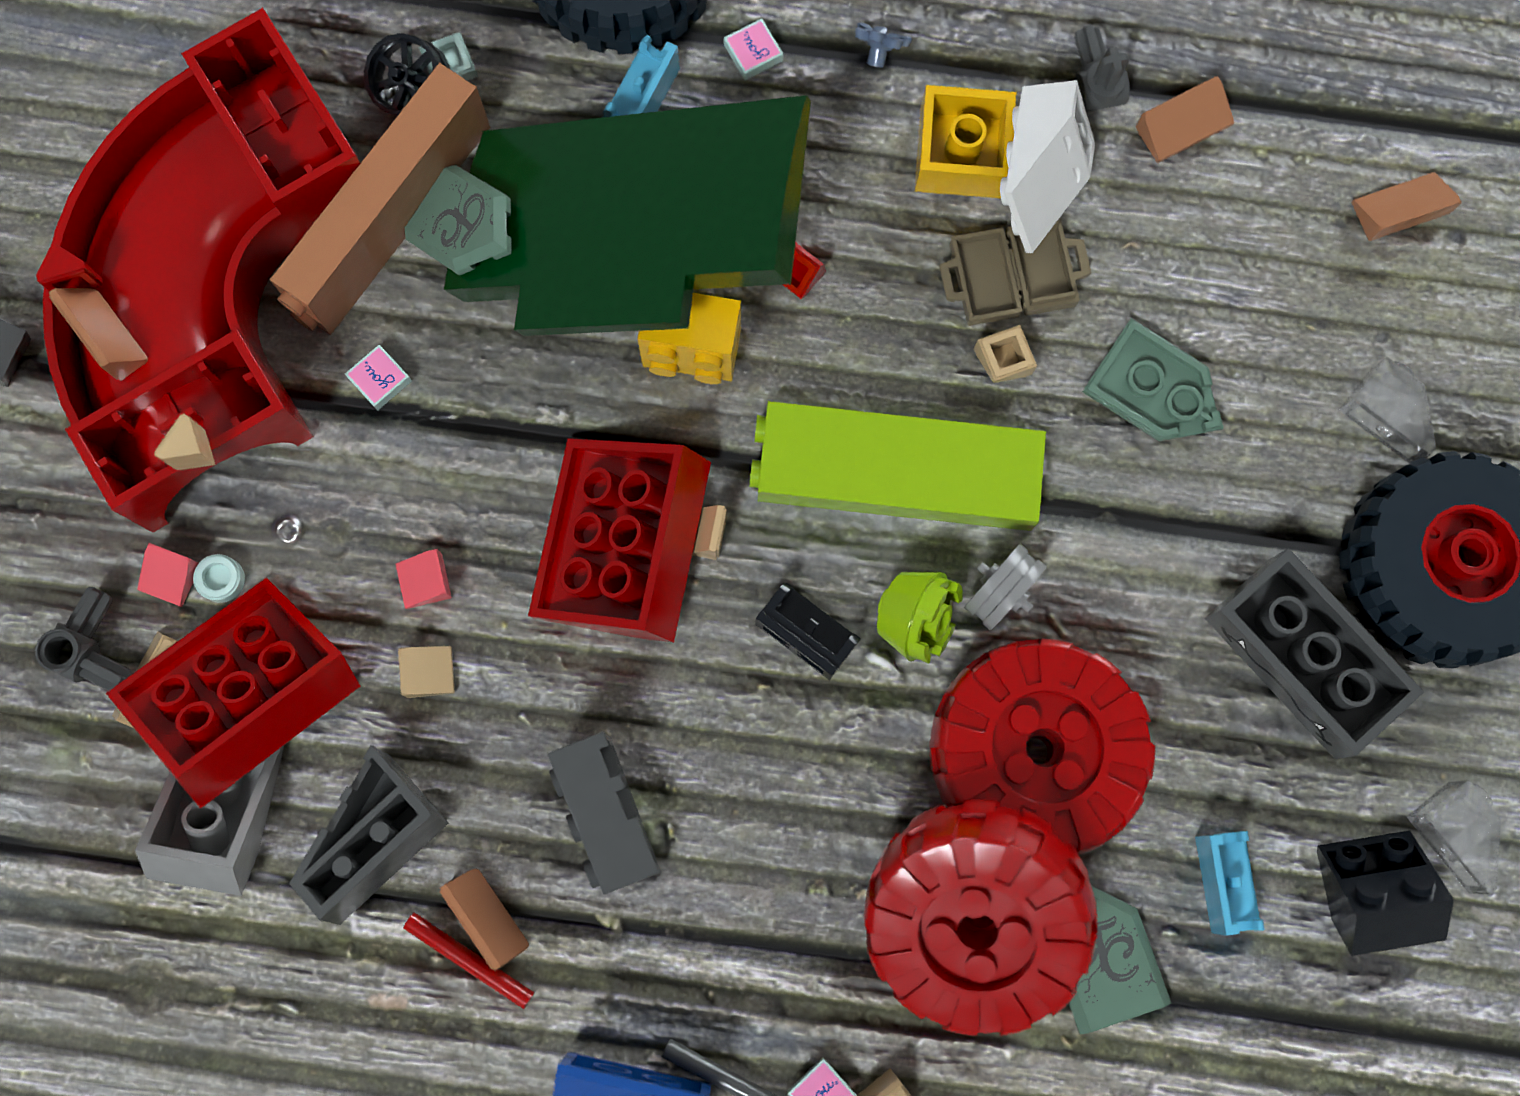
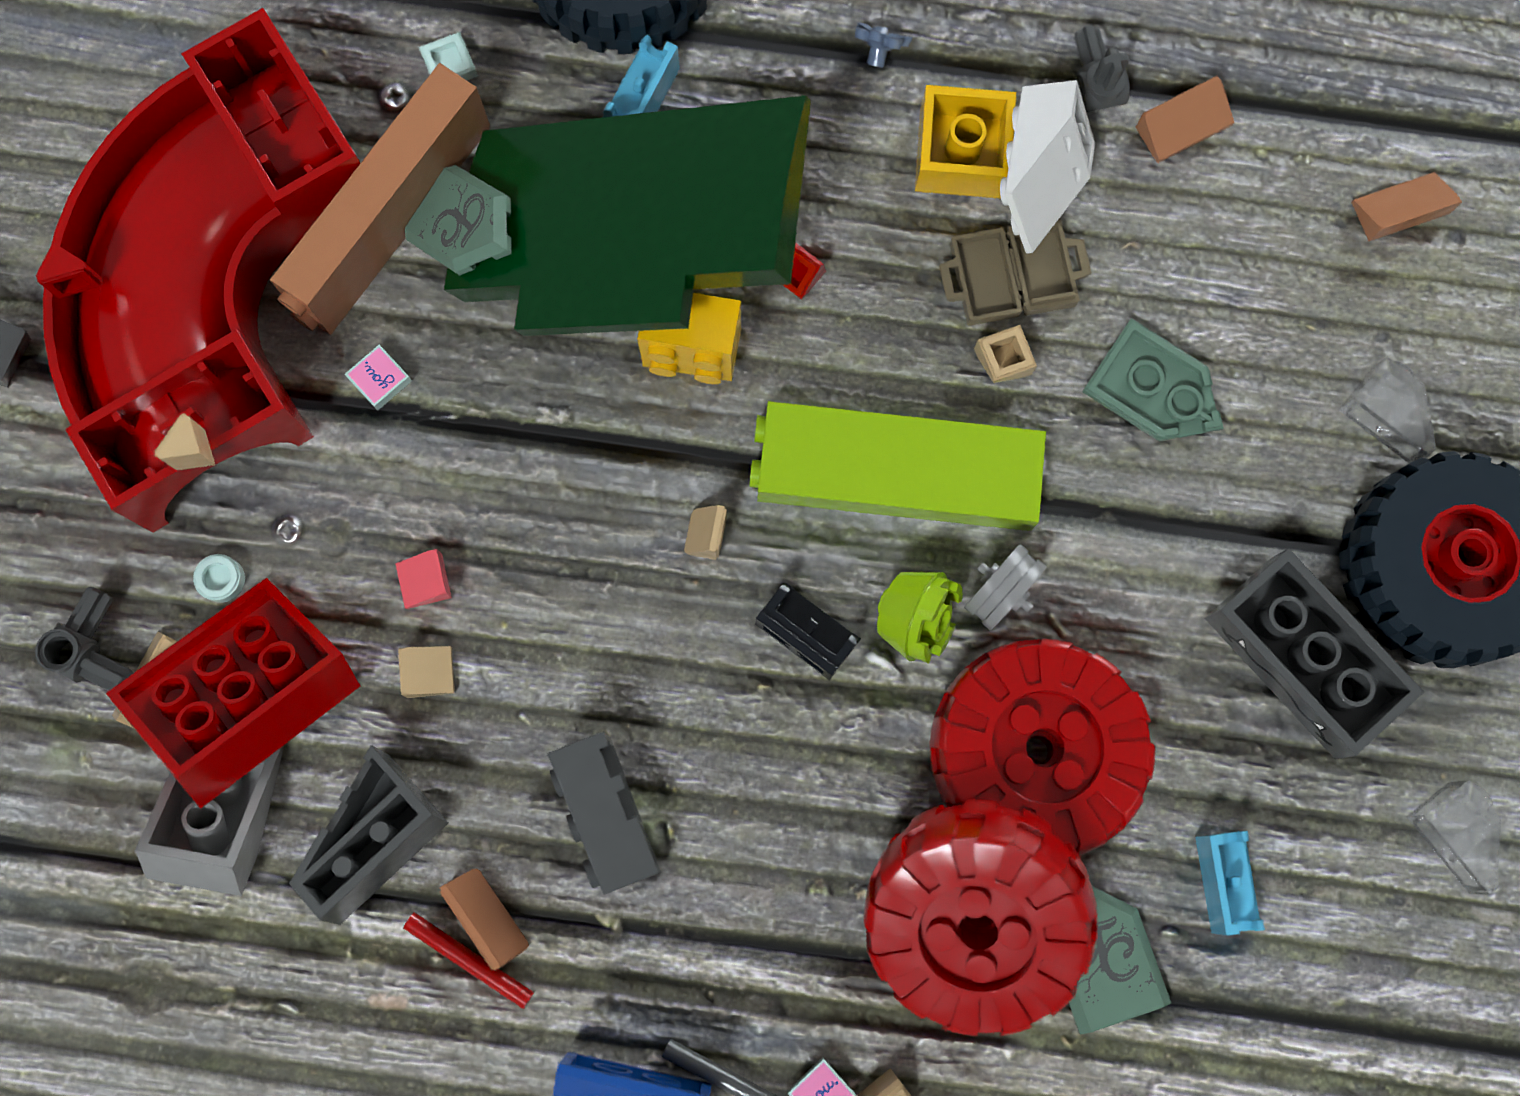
(99, 330): nougat slope -> none
(166, 575): coral slope -> none
(405, 75): black wheel -> none
(621, 537): red slope -> none
(753, 49): tile -> none
(1384, 893): black slope -> none

